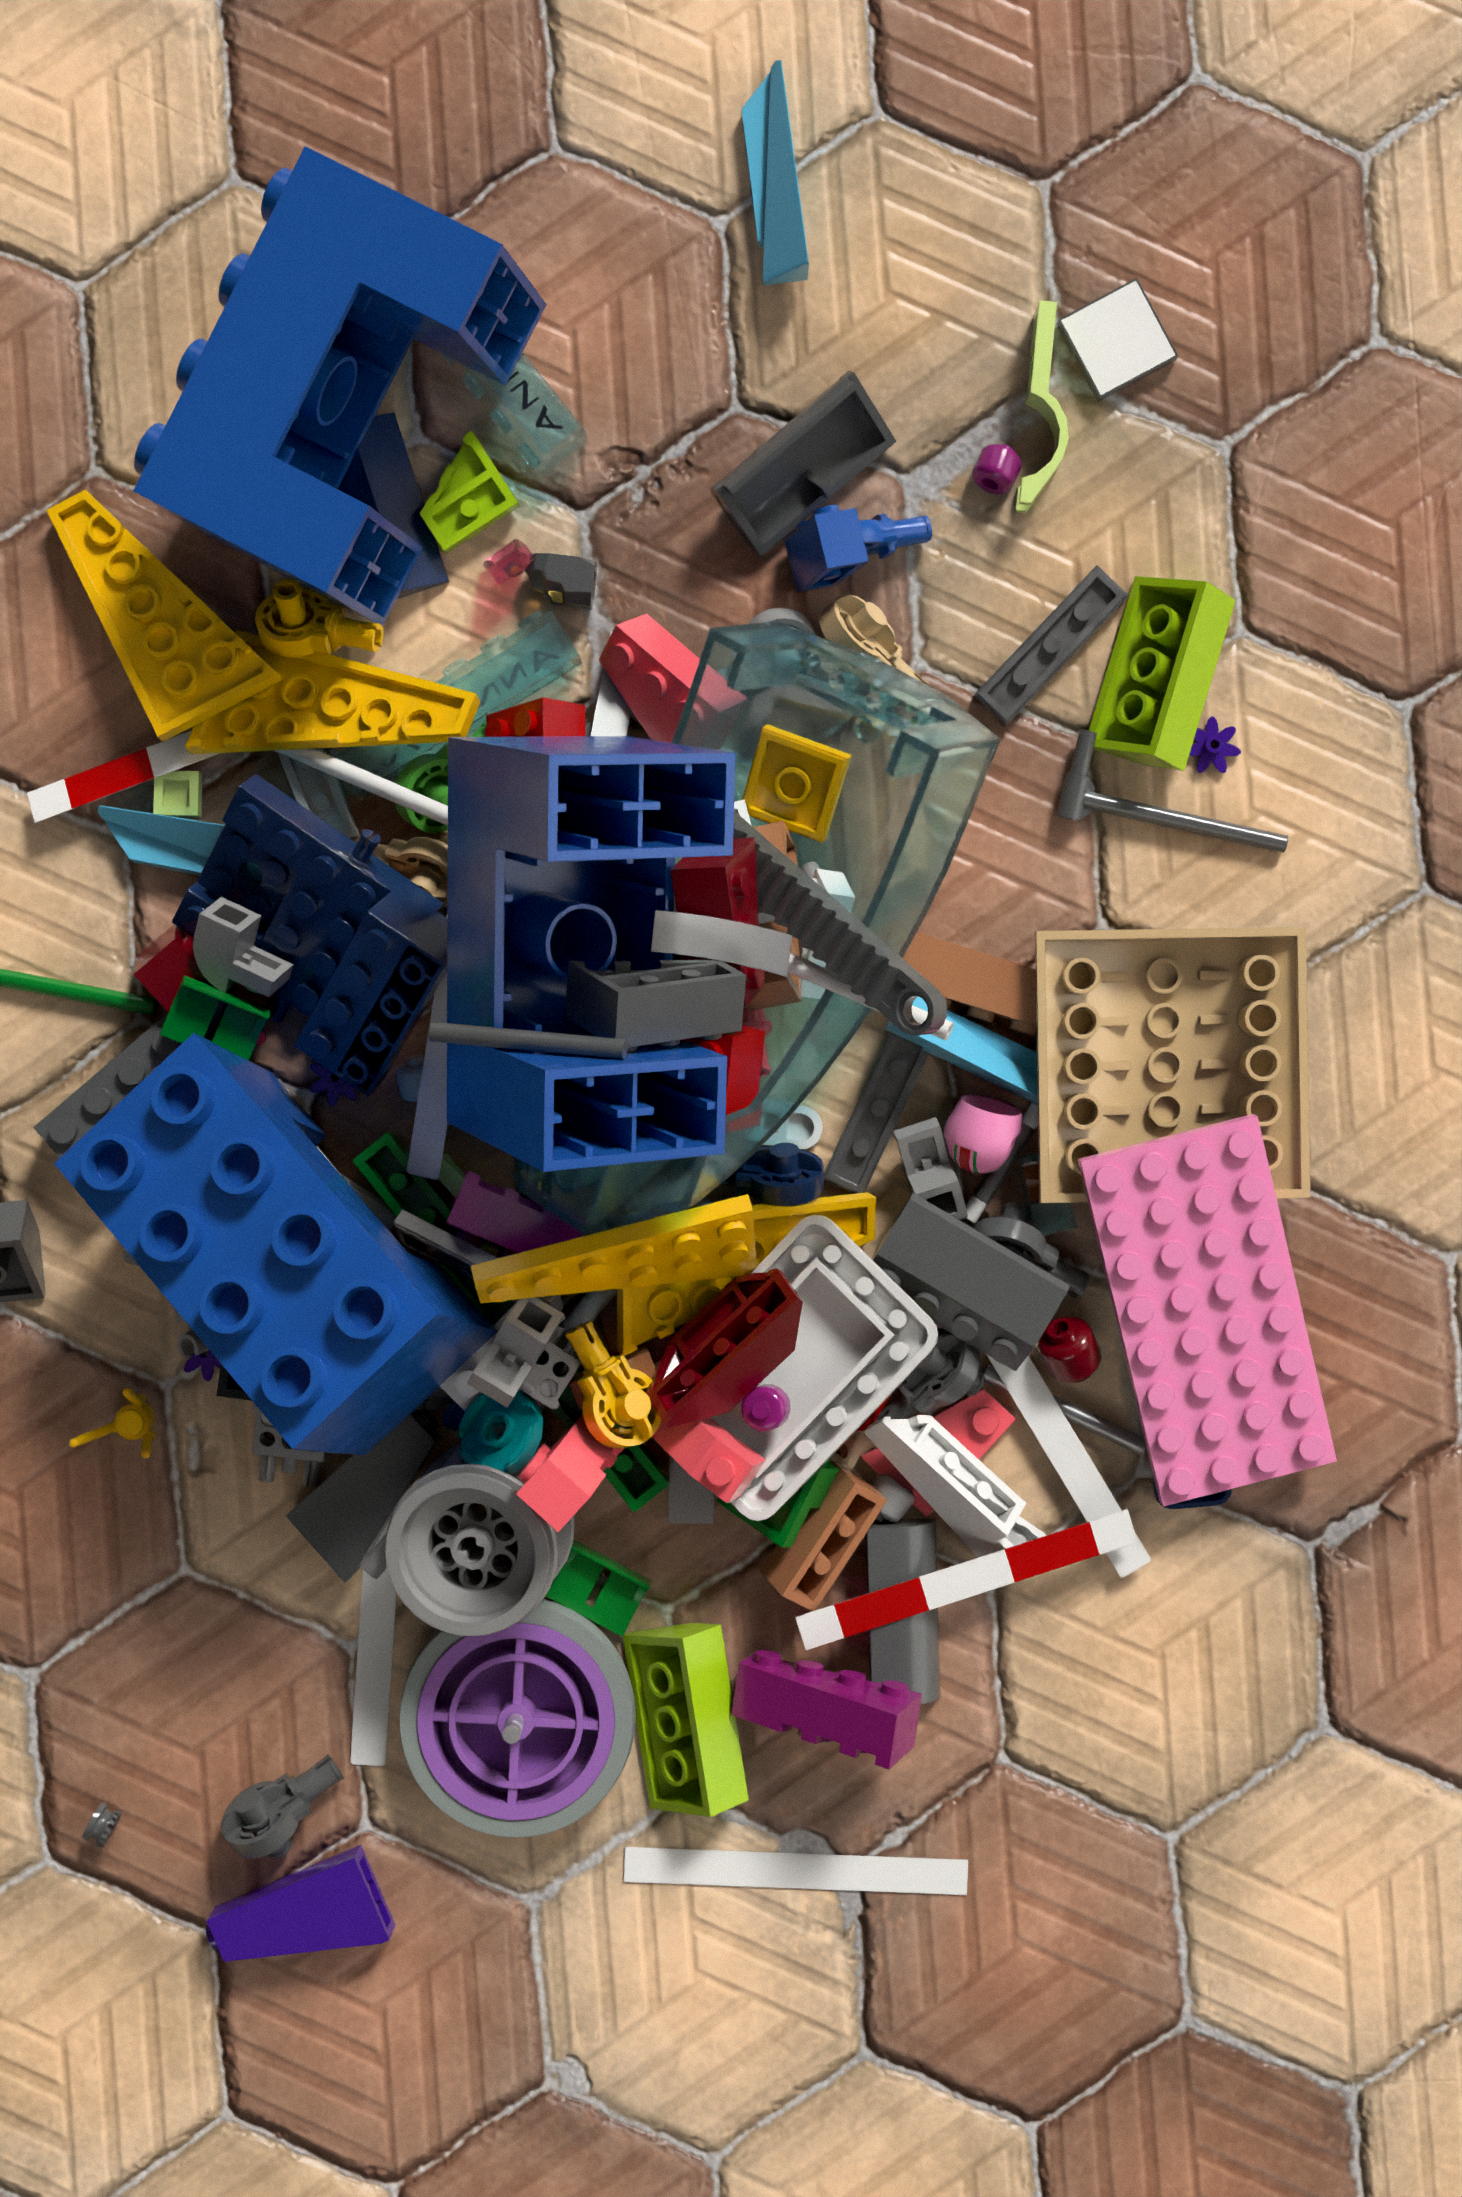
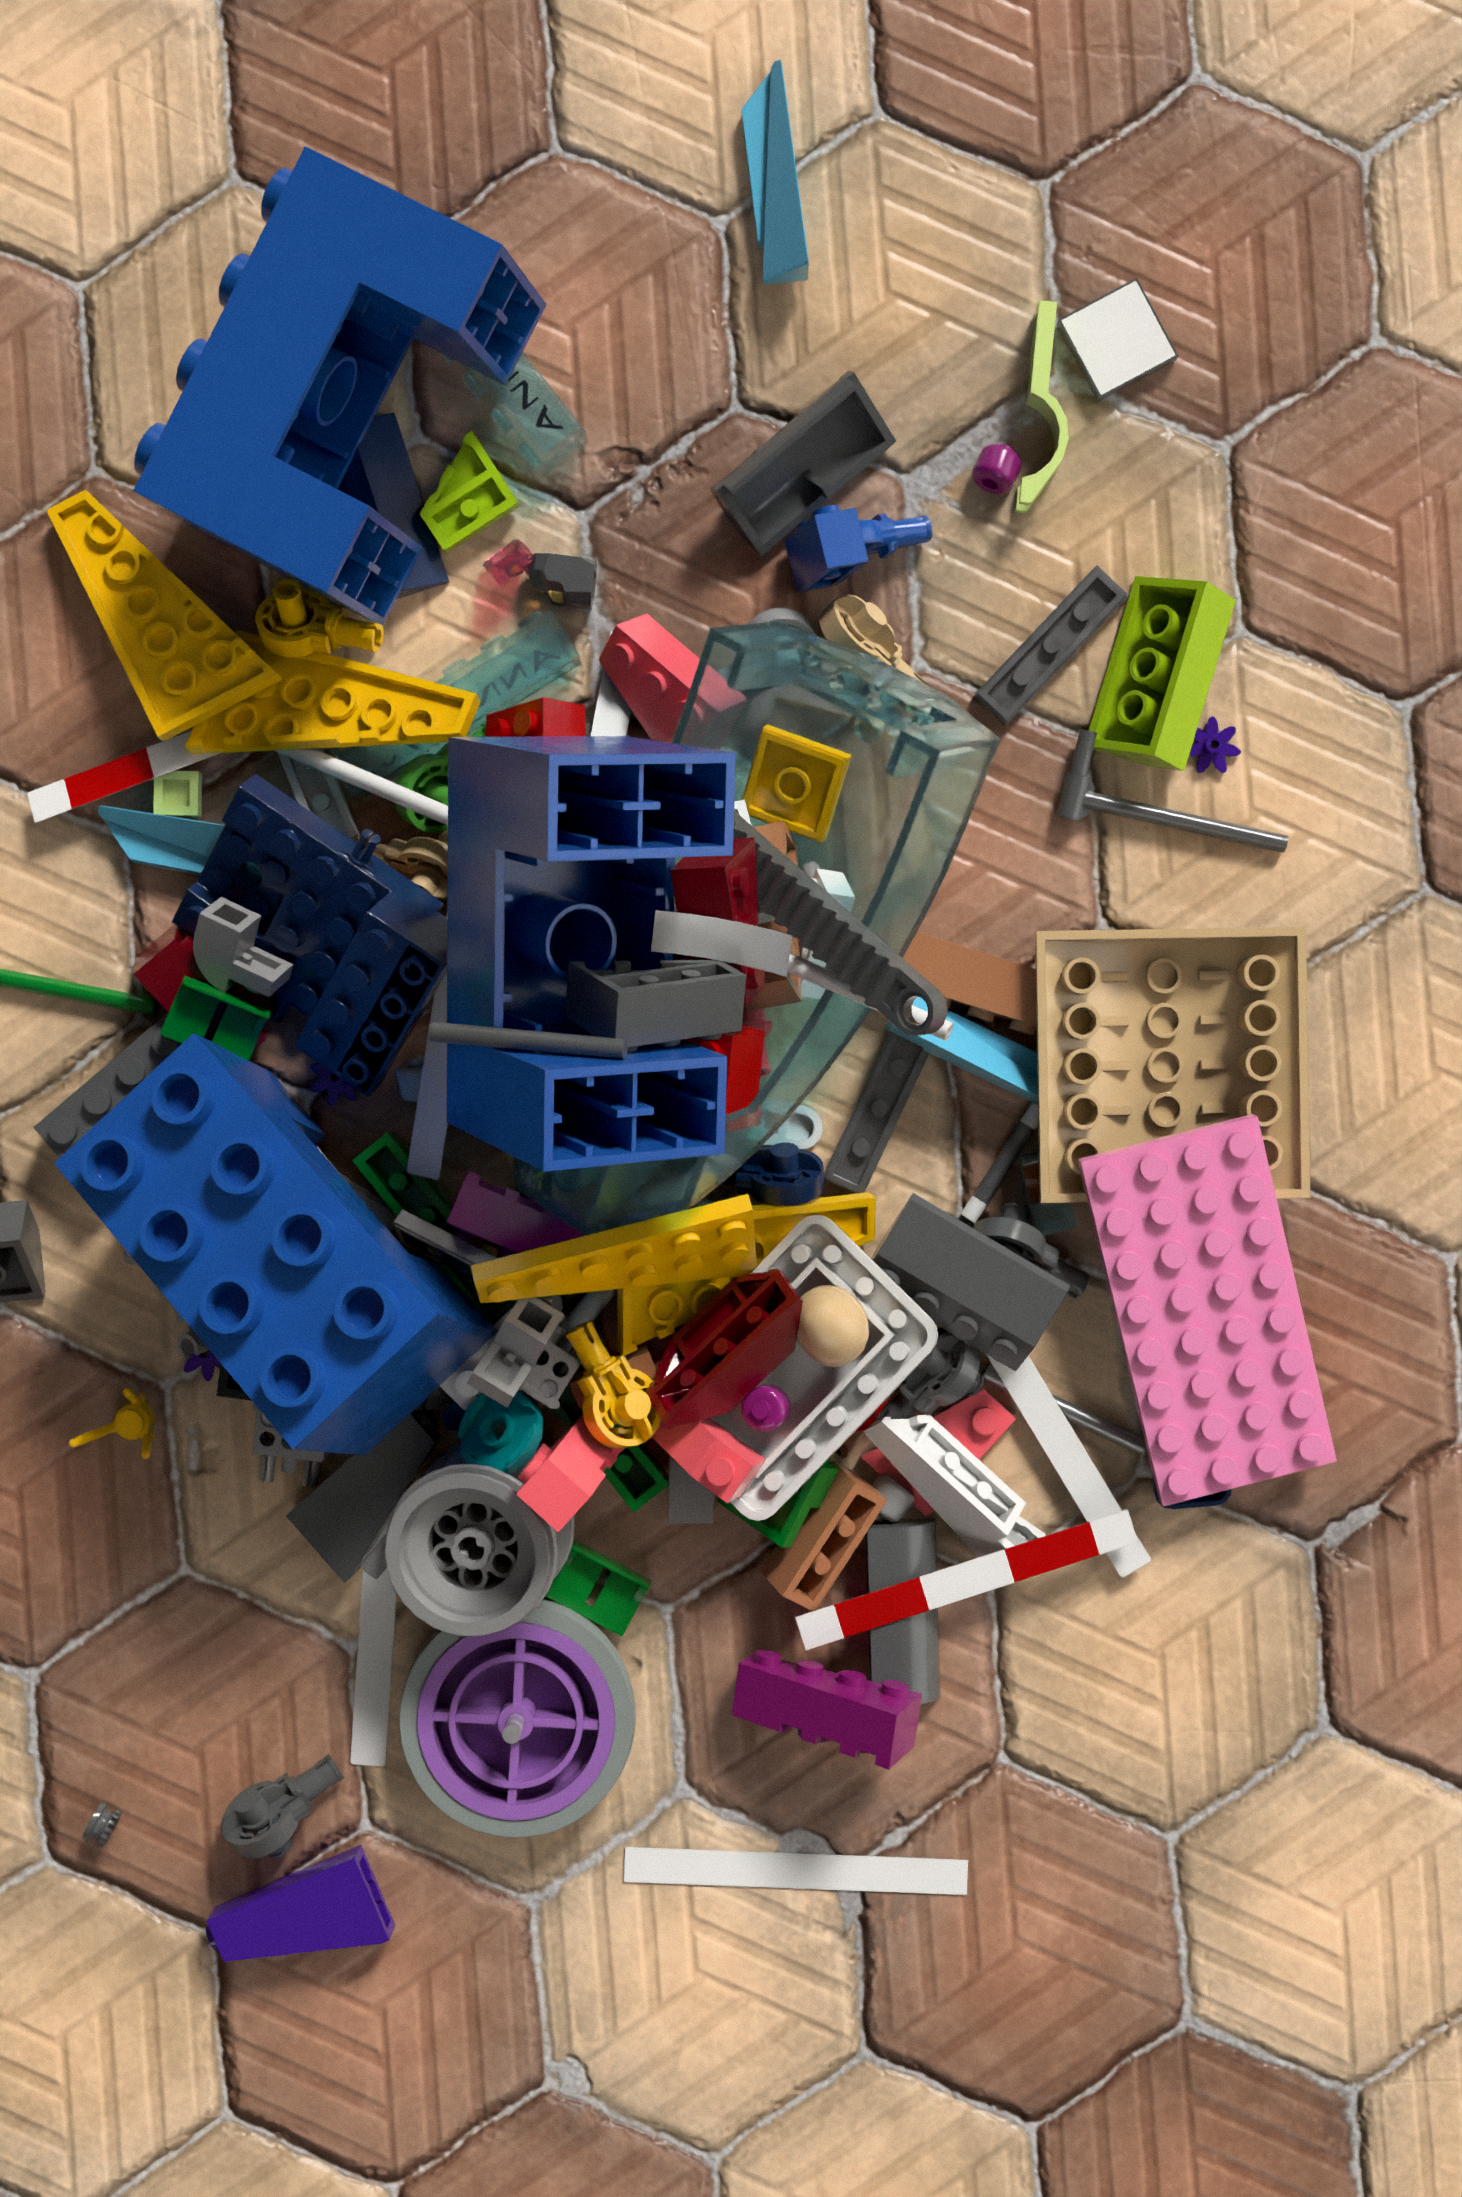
(451, 1175): tile -> none
(686, 1719): lime slope -> none
(832, 1326): none -> tan hat
(929, 1168): light grey brick -> none
(982, 1132): bright pink helmet -> none
(1069, 1350): dark red head -> none

